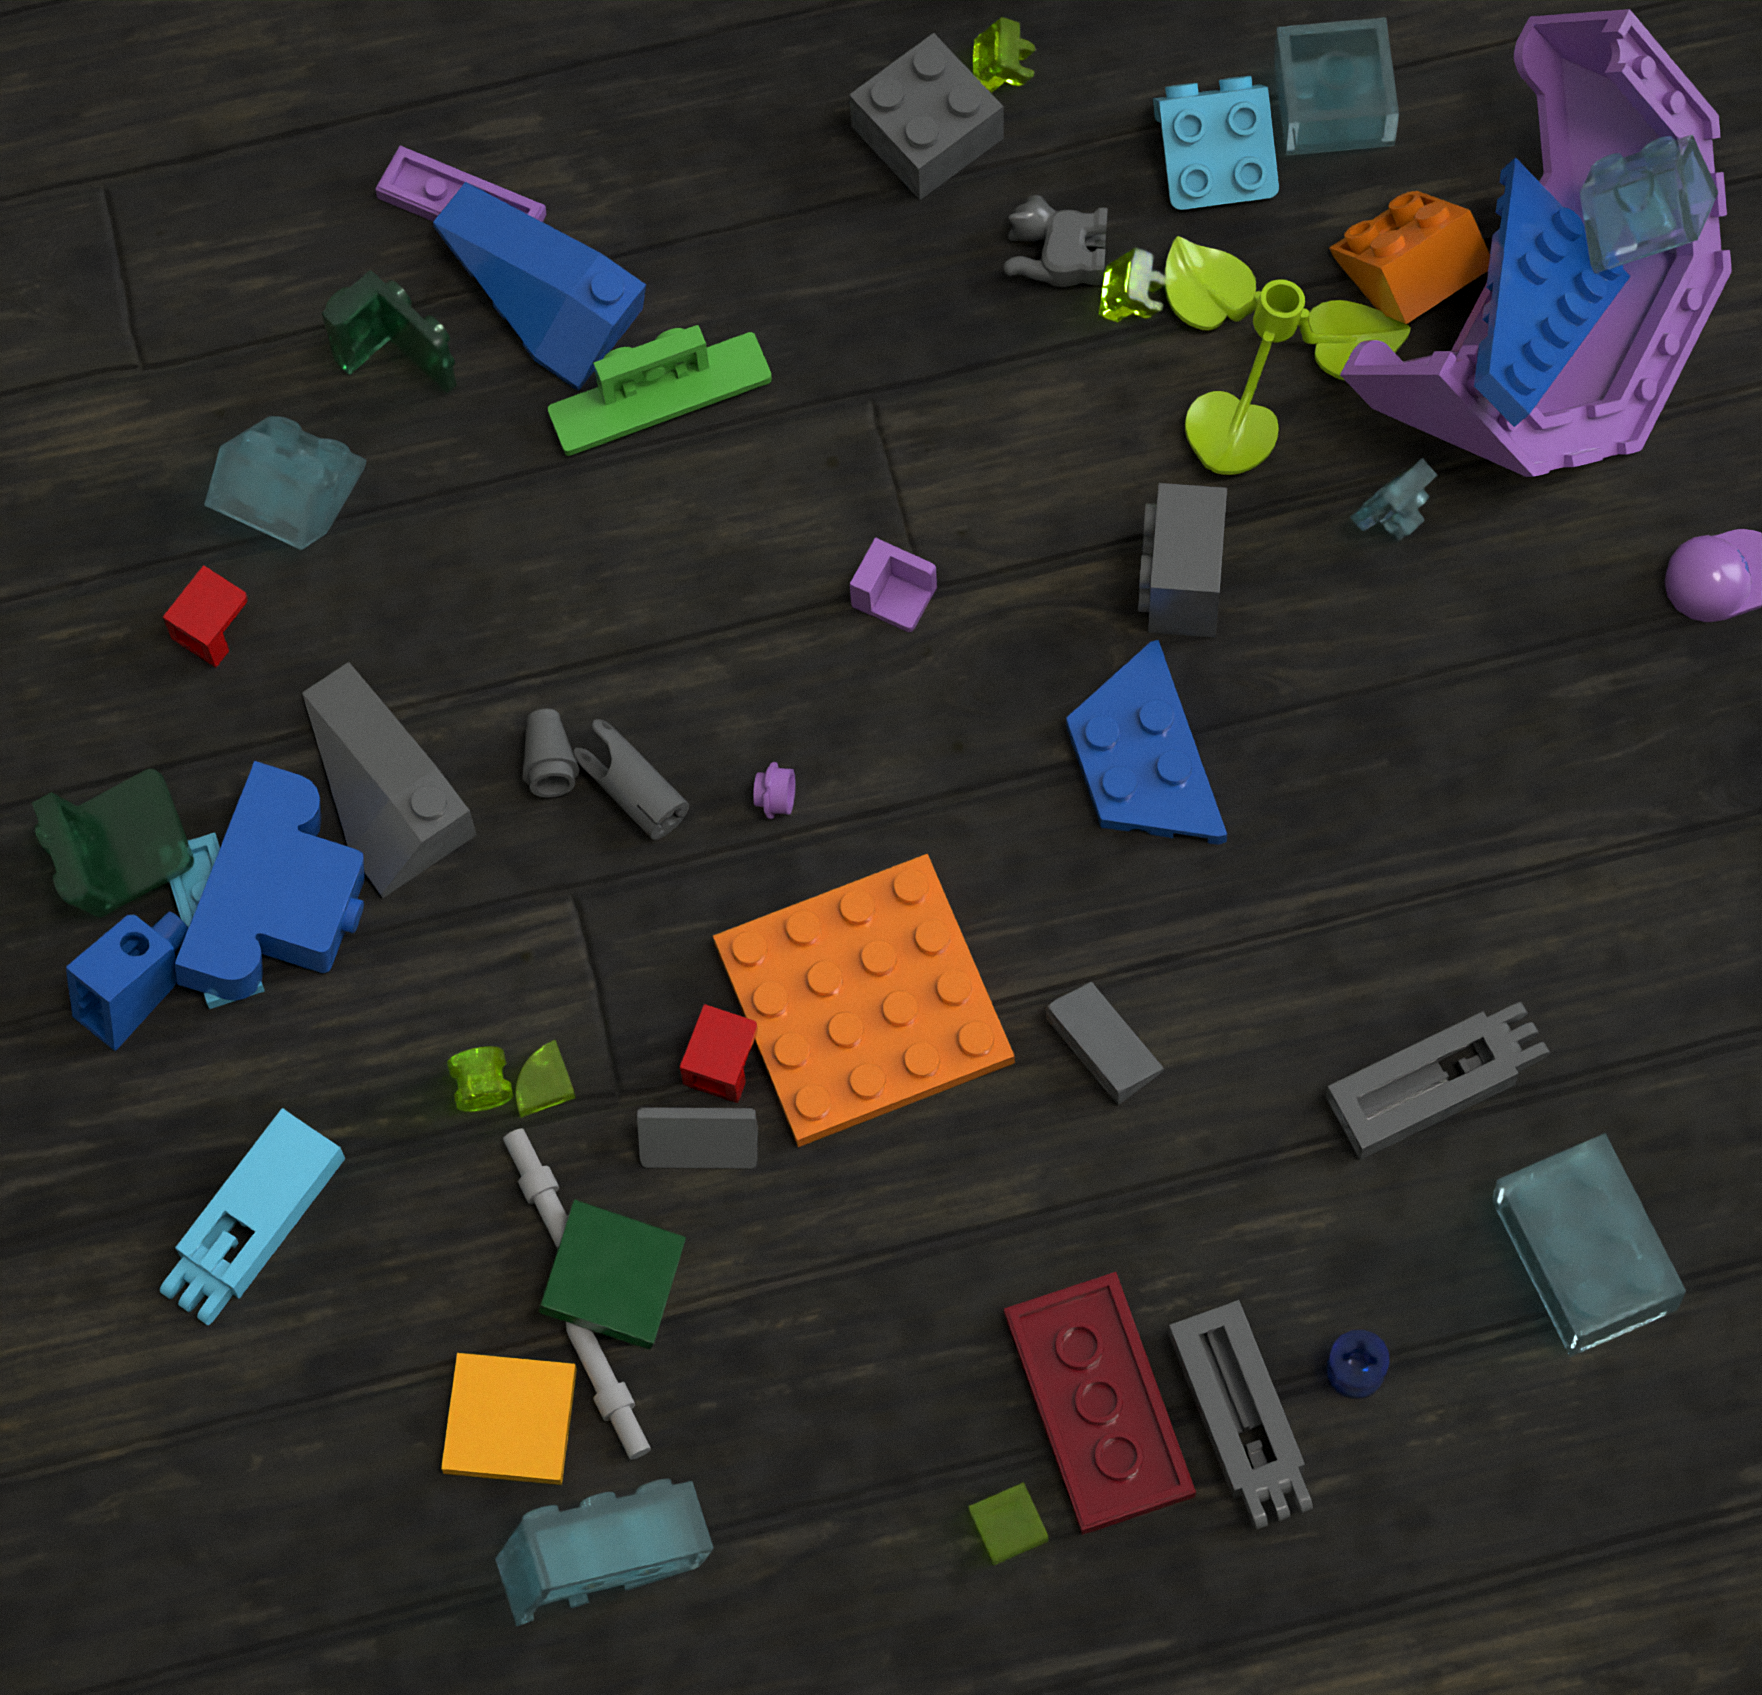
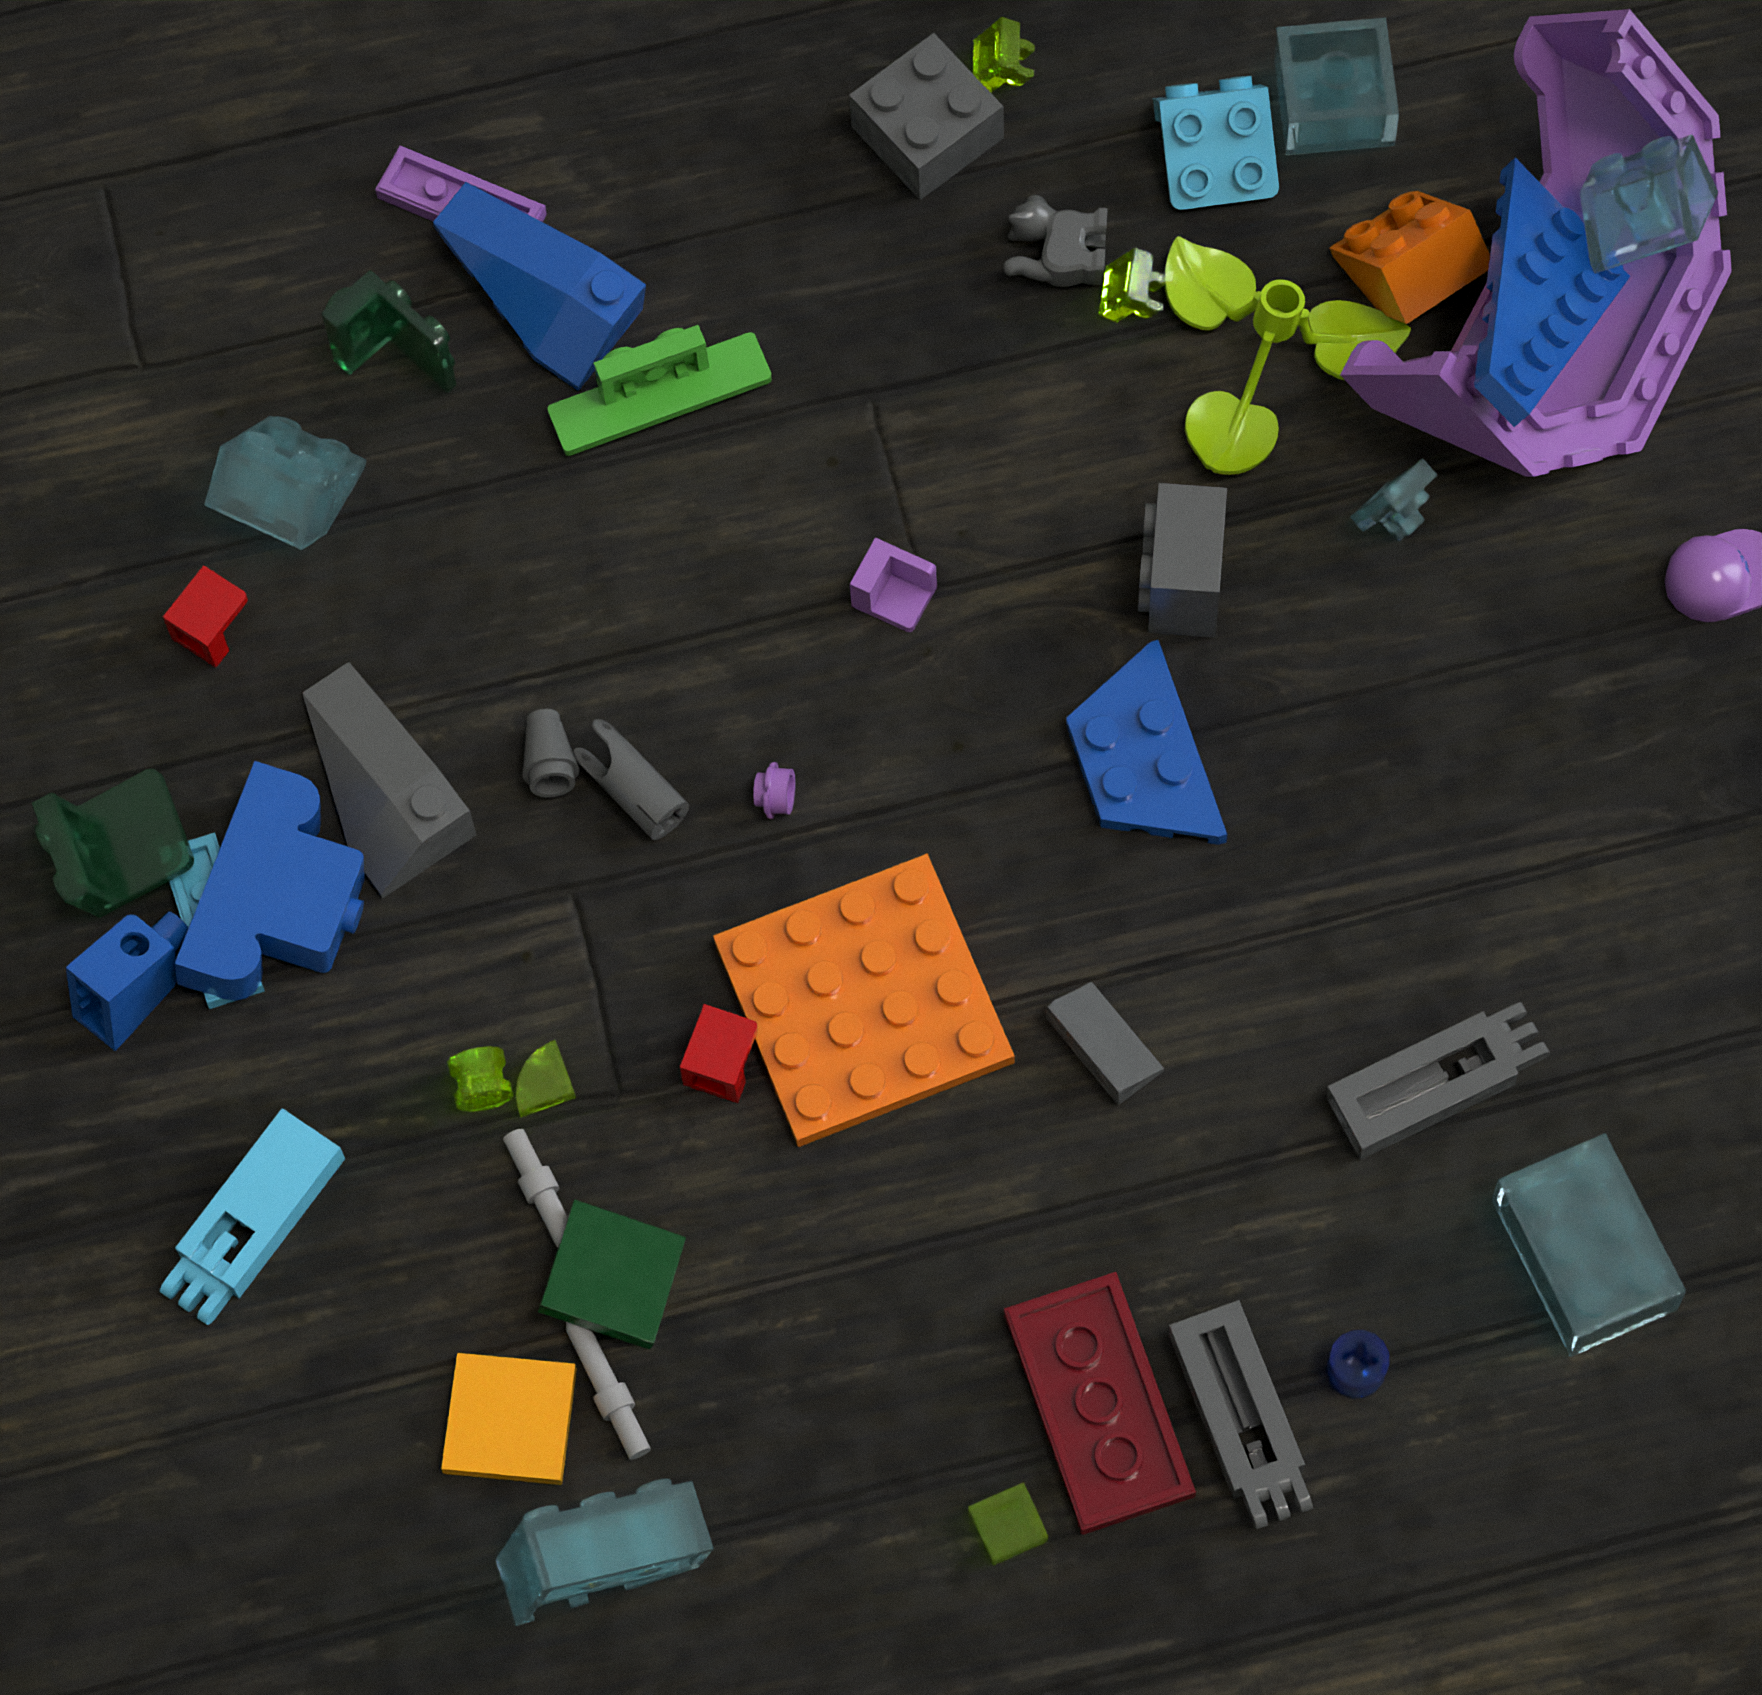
(698, 1138): dark grey slope -> none

